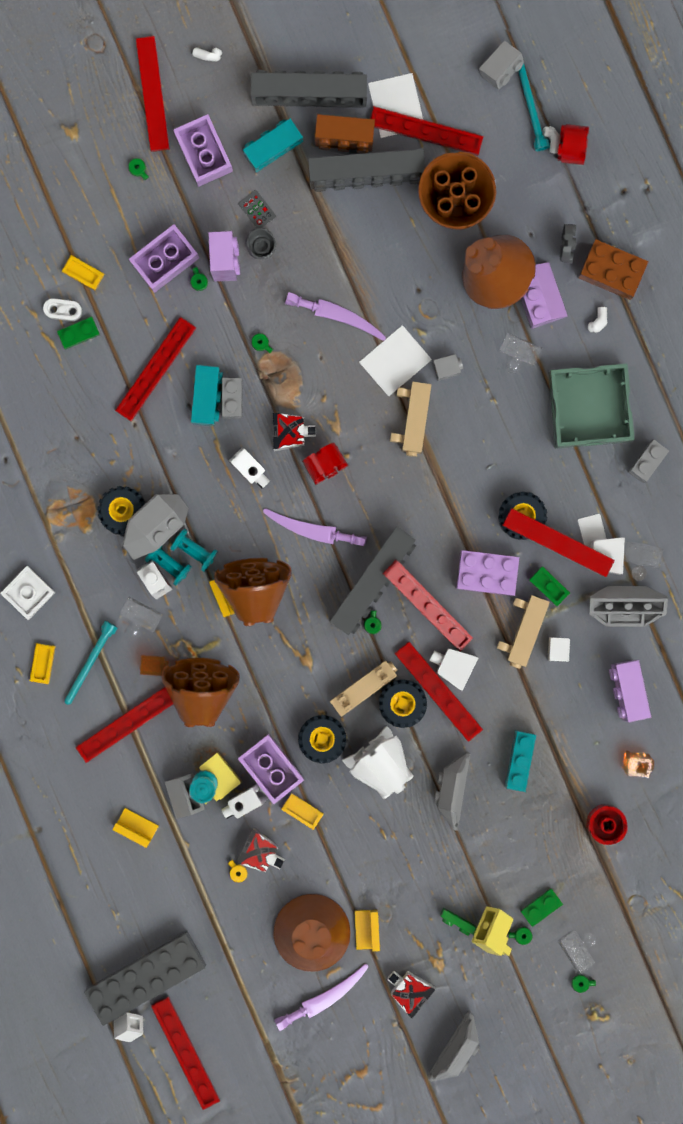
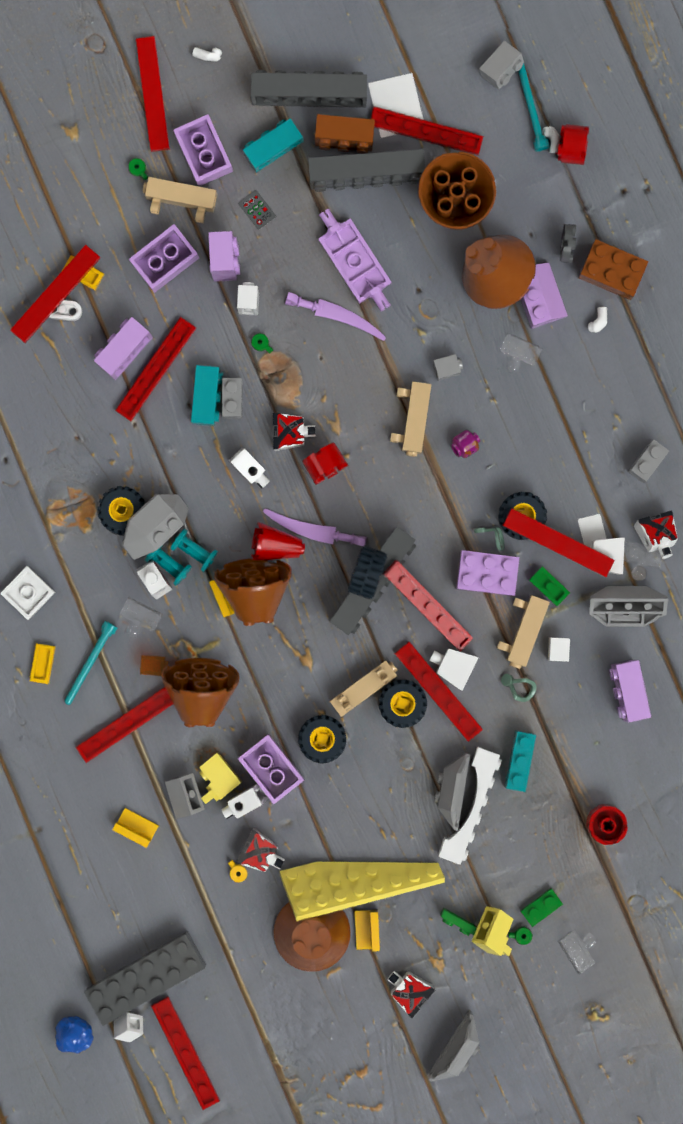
(55, 294): none -> red tile
(73, 1034): none -> blue hair
(78, 333): green plate -> none
(122, 348): none -> lavender brick
(180, 194): none -> tan brick
(196, 277): green piece -> none
(203, 786): teal hose -> none
(248, 299): none -> white brick
(260, 243): dark grey hair -> none
(275, 544): none -> red cone
(302, 811): yellow tile -> none
(321, 1002): lavender sword -> none
(335, 886): none -> light yellow wing
(354, 260): none -> lavender plate
(367, 572): none -> black wheel
(372, 619): green piece -> none
(381, 764): white brick -> none
(395, 360): white sticker -> none
(455, 846): none -> white arch
(465, 444): none -> magenta head
(500, 544): none -> sand green piece
(508, 680): none -> sand green piece
(586, 983): green piece -> none
(591, 406): sand green tile -> none
(642, 769): clear orange brick -> none
(658, 533): none -> torso

